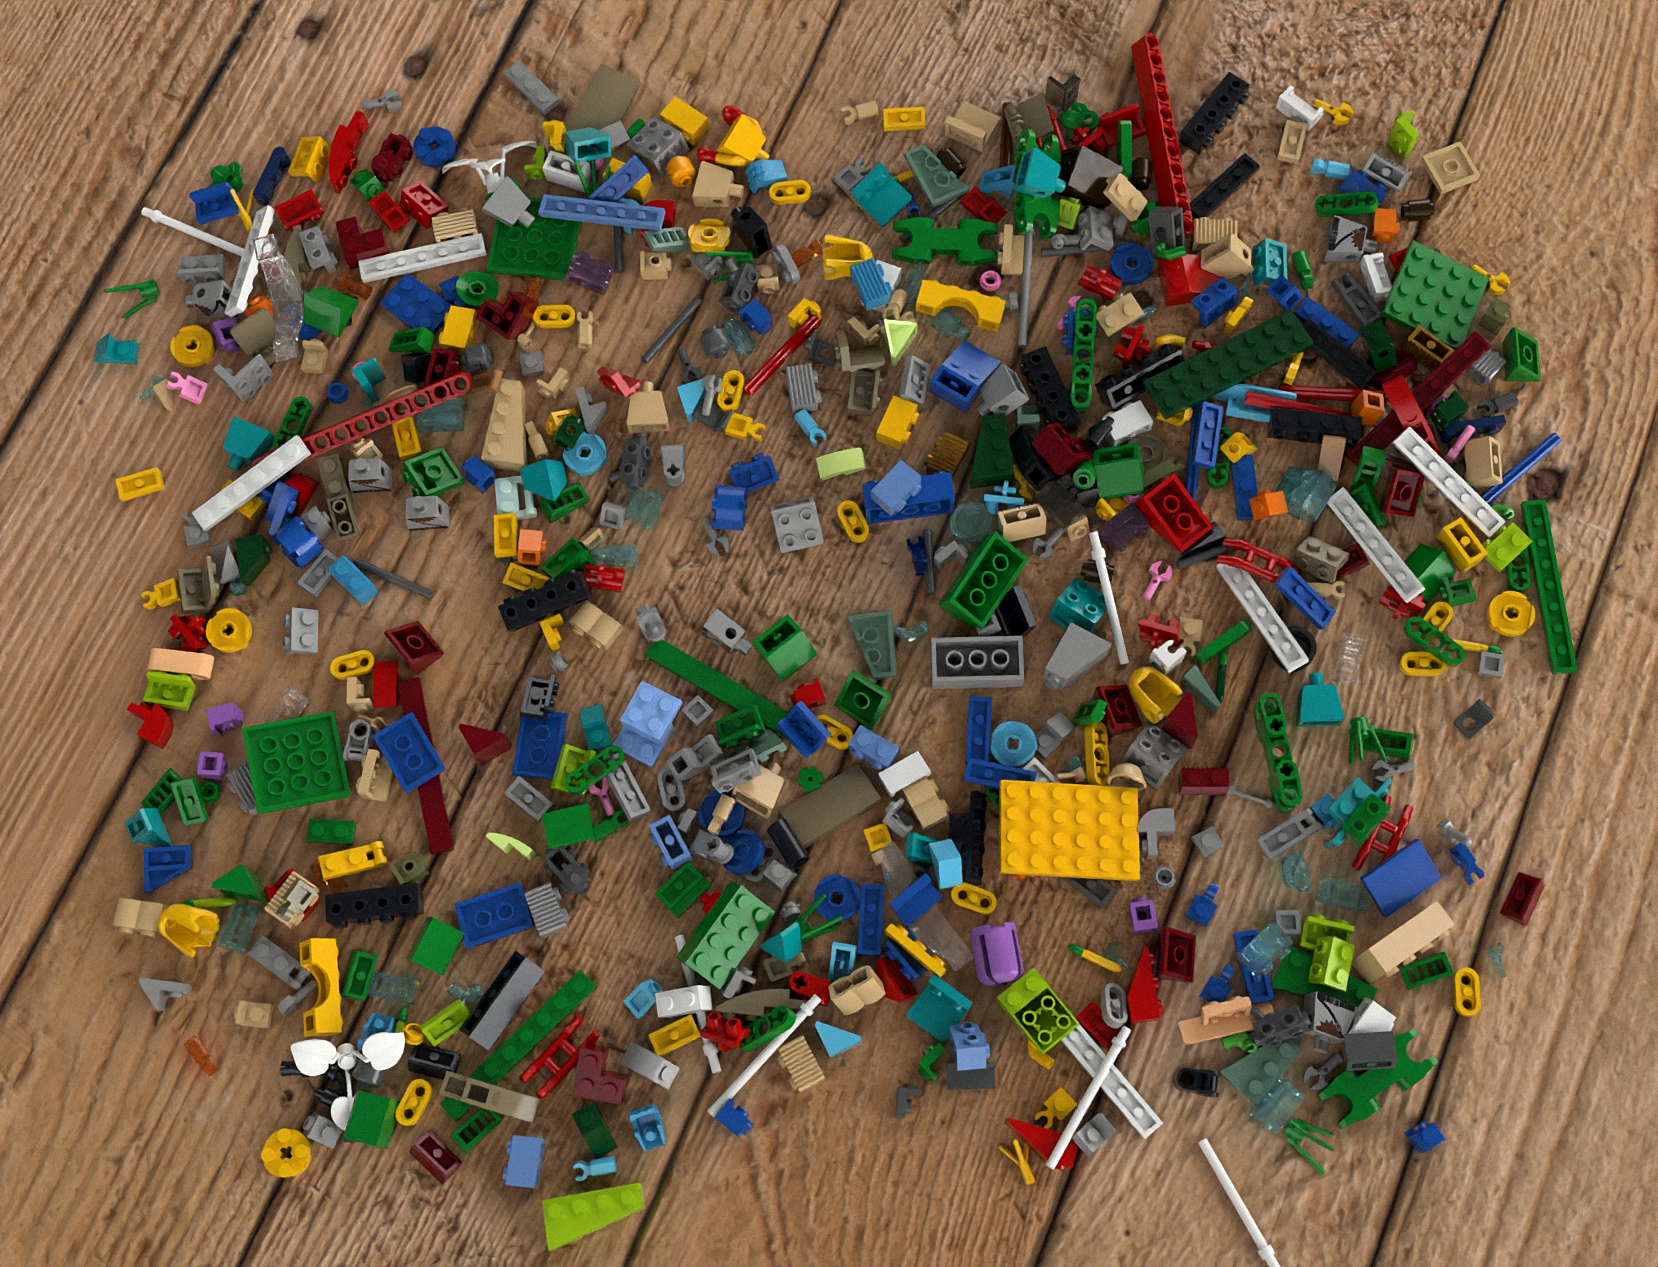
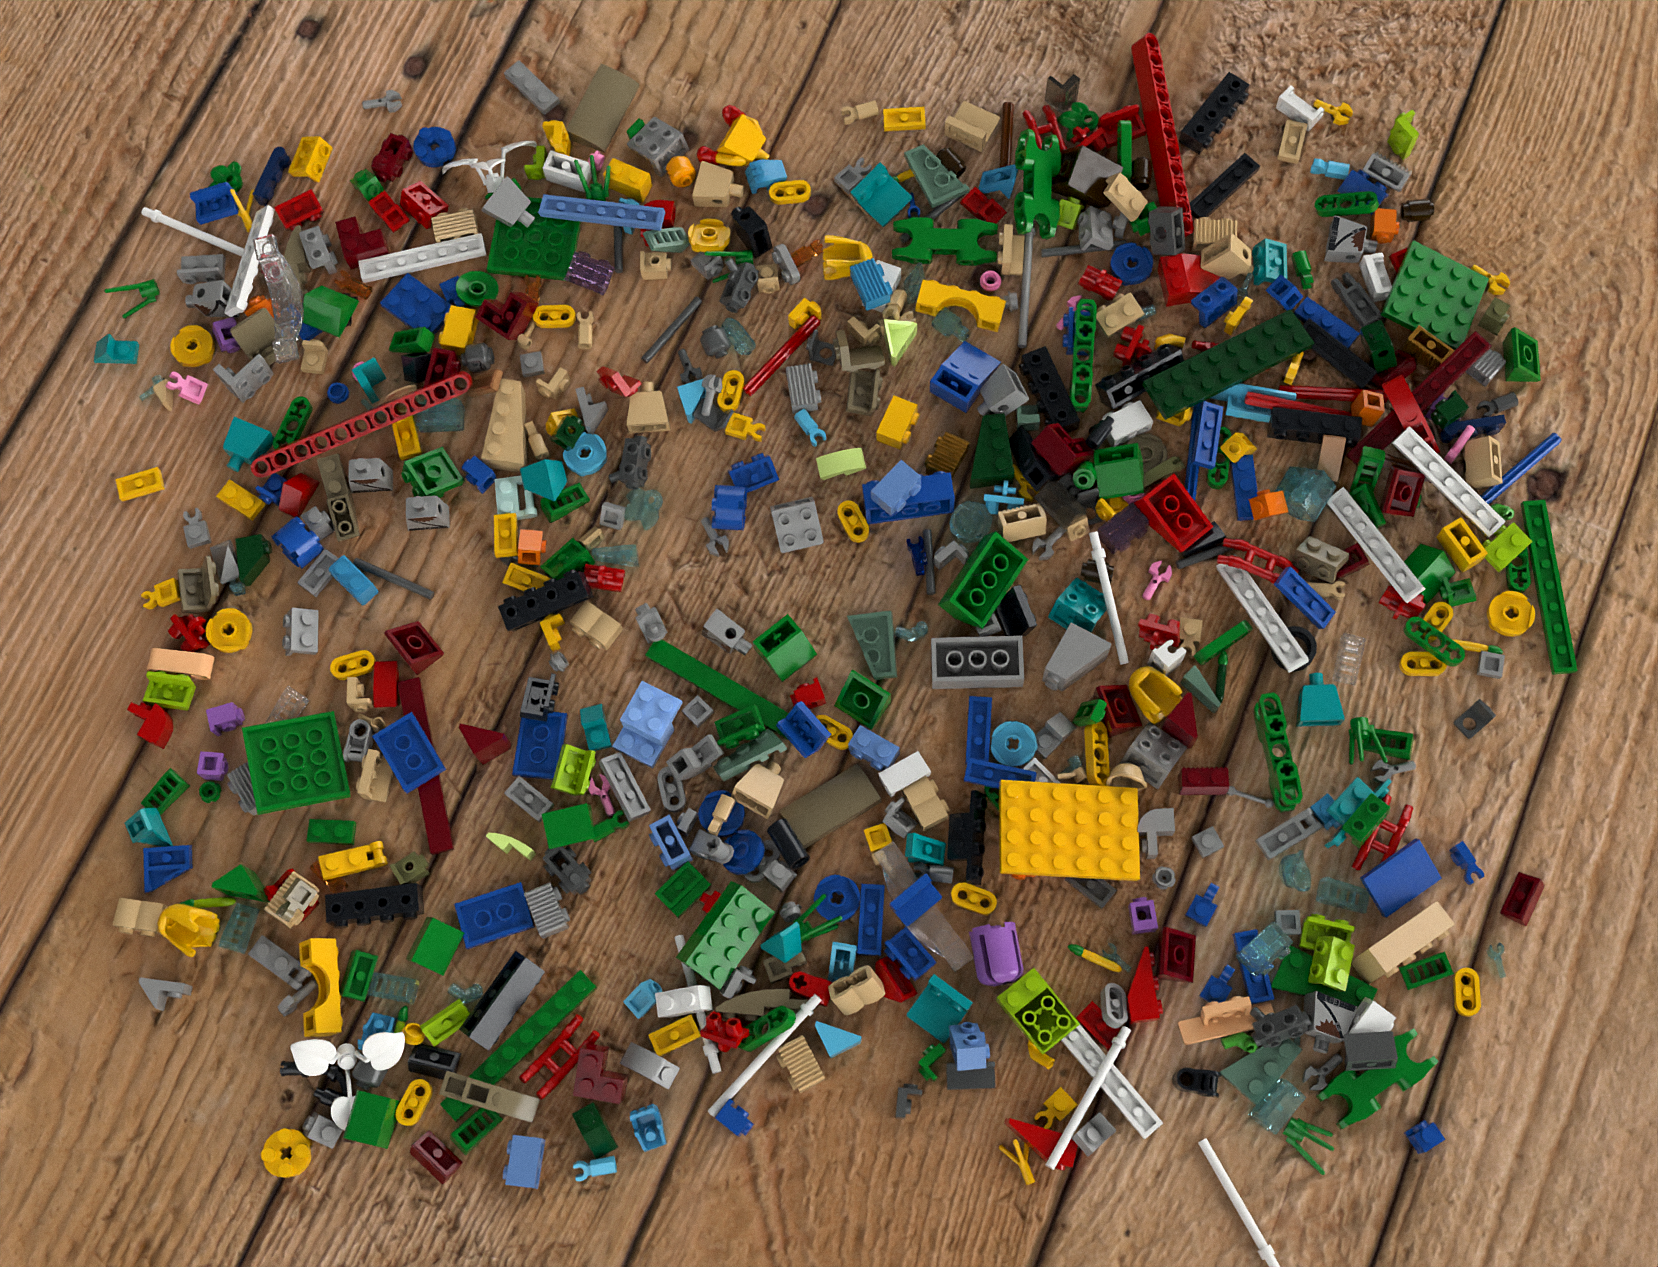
(189, 801): green plate -> none
(200, 1055): clear orange bar -> none
(251, 483): white plate -> none
(253, 1014): tan bracket -> none
(281, 506): blue bracket -> none
(342, 156): red slope -> none
(364, 448): tan bracket -> none
(583, 146): teal torso -> none
(583, 1213): lime wedge -> none
(594, 779): green beam -> none
(618, 135): light grey brick -> none
(621, 181): blue plate -> none
(673, 462): light grey piece -> none
(685, 119): yellow brick -> none
(735, 771): light grey bracket -> none
(756, 317): blue brick -> none
(805, 774): green plant -> none
(914, 380): light grey bracket -> none
(916, 950): yellow plate -> none
(946, 863): medium azure slope -> none
(1028, 115): dark tan hinge -> none
(1038, 175): teal torso -> none
(1060, 240): light grey arm -> none
(1171, 253): green arm -> none
(1450, 167): tan plate -> none
(1452, 834): light grey bar -> none

